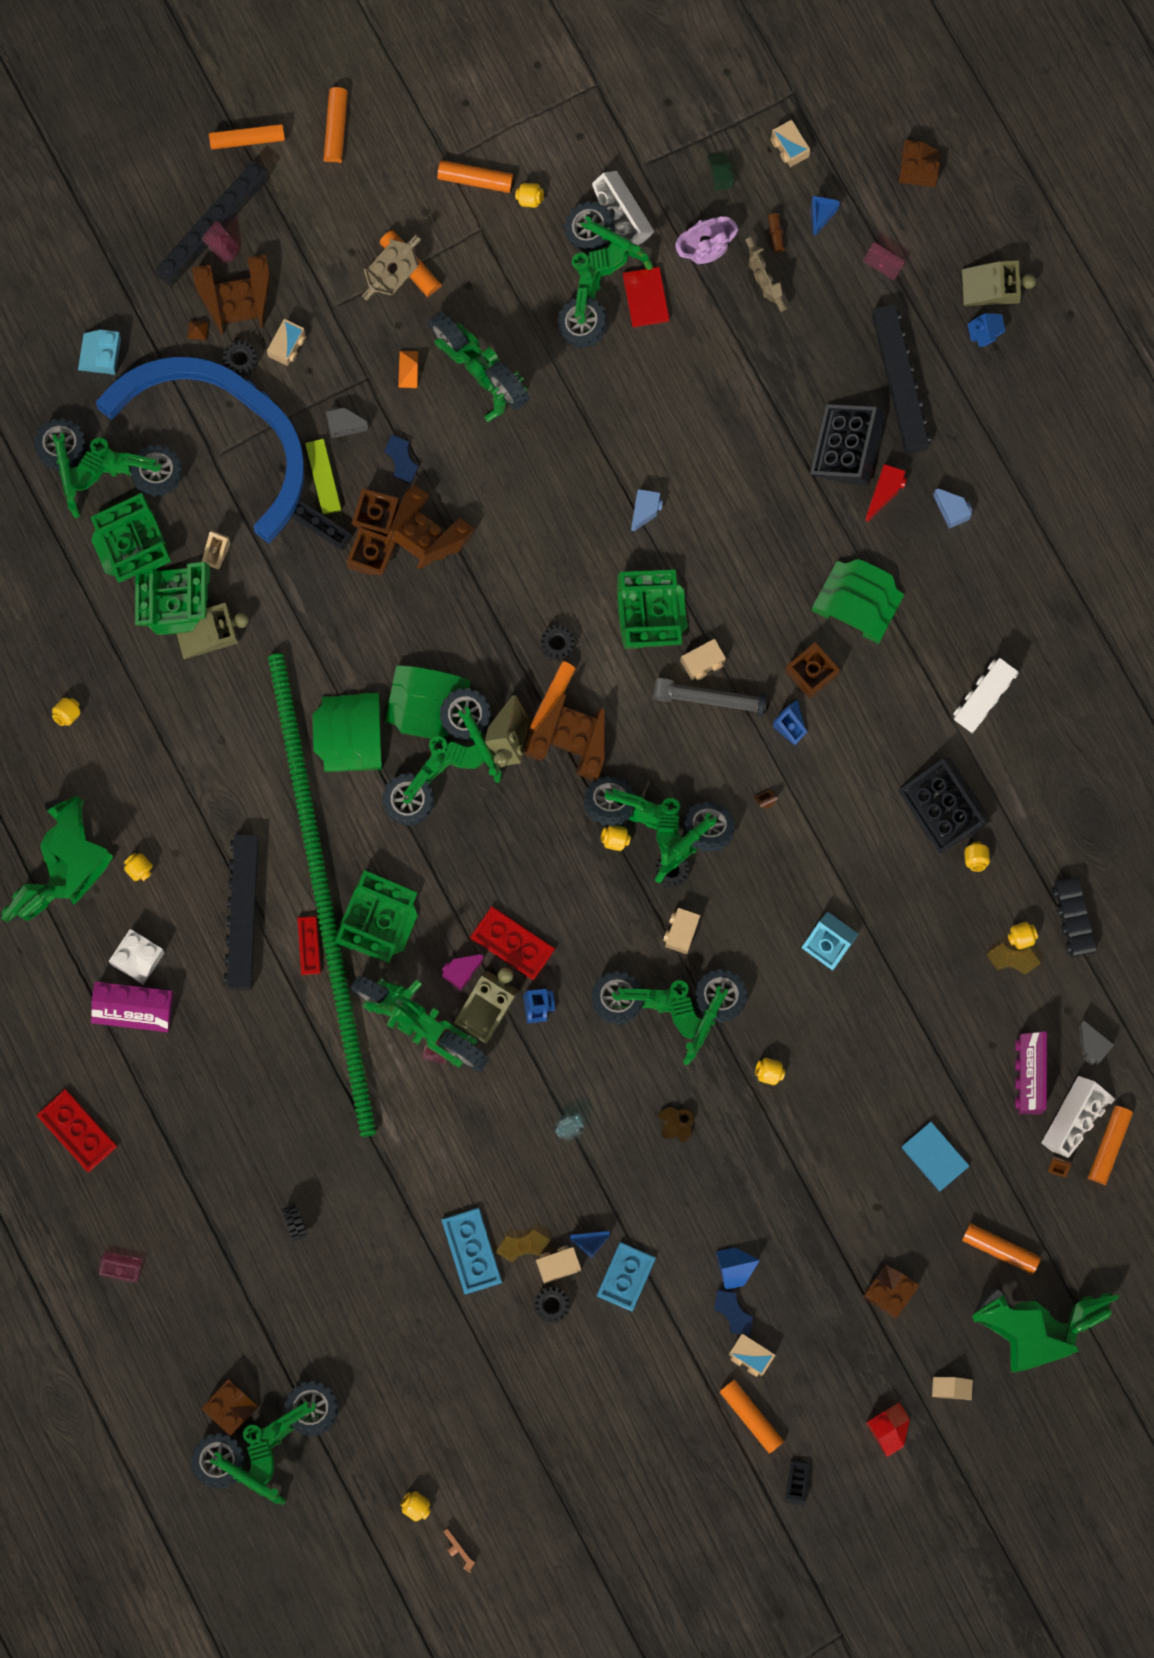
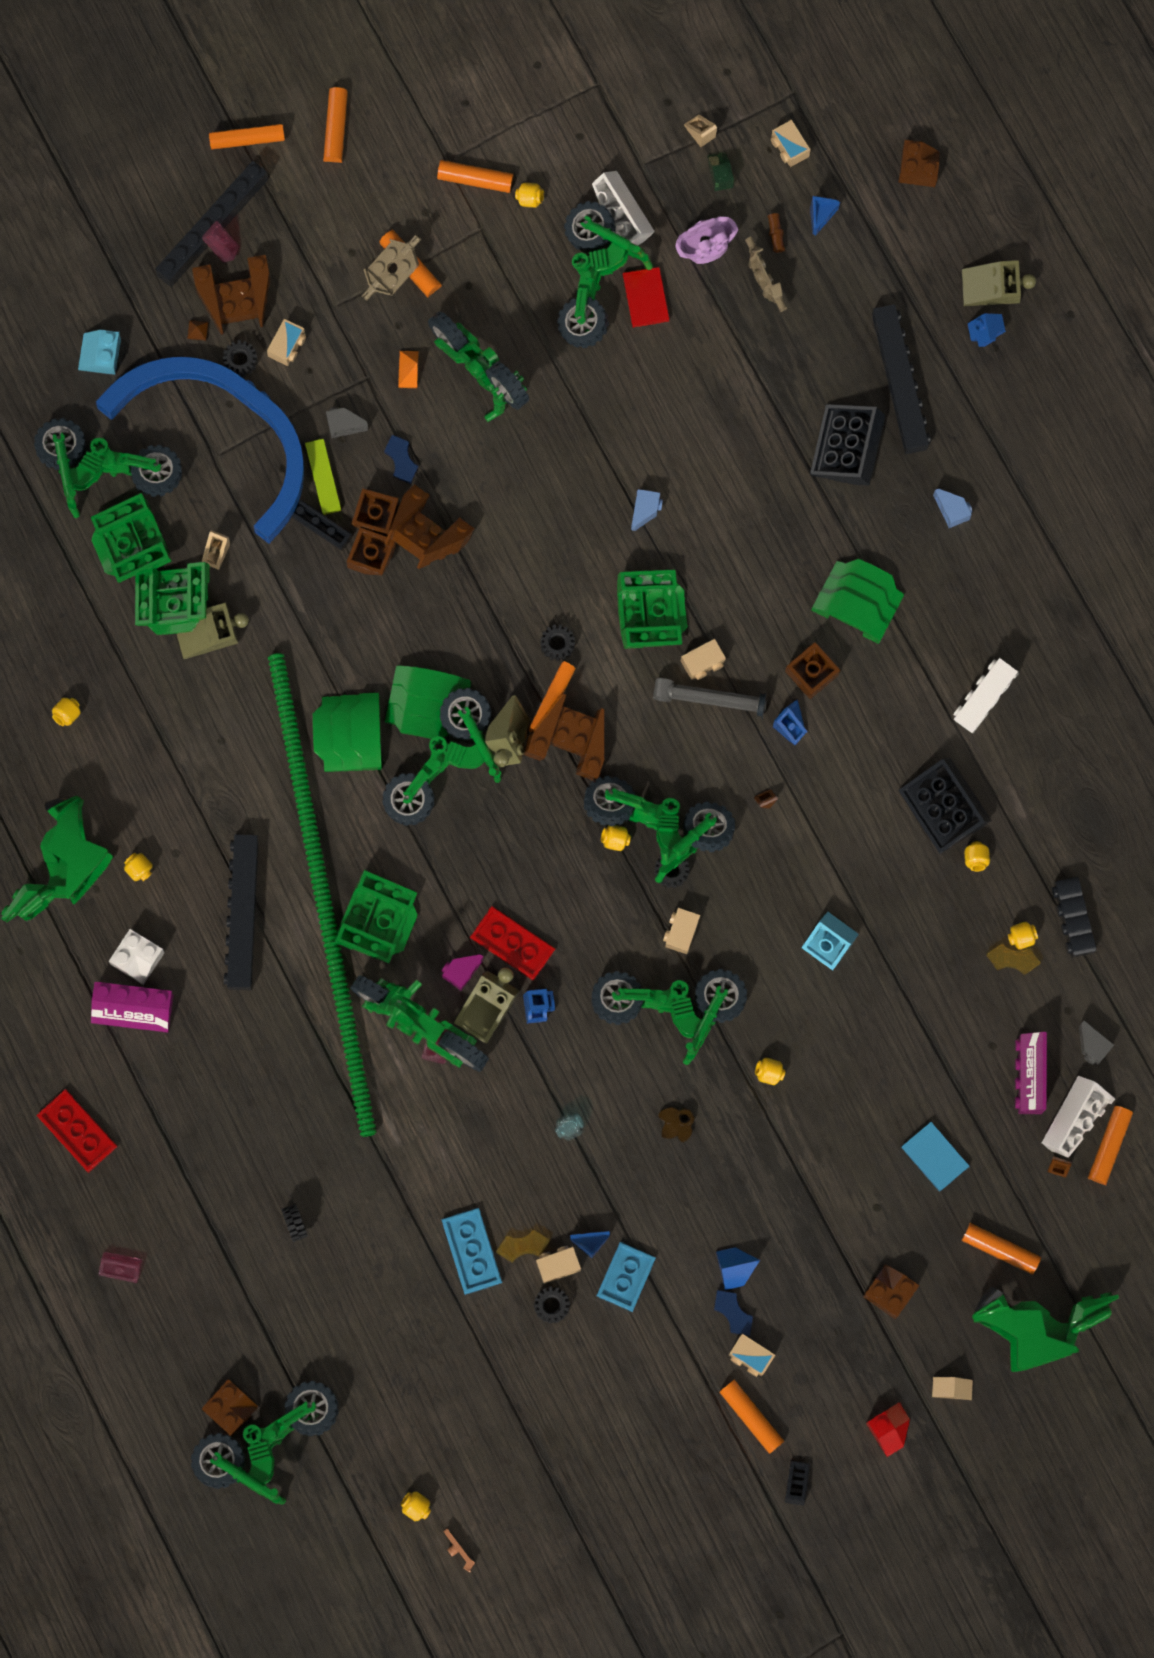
(308, 945): red tile -> none
(701, 130): none -> tan slope
(884, 261): clear pink slope -> none
(887, 488): red slope -> none

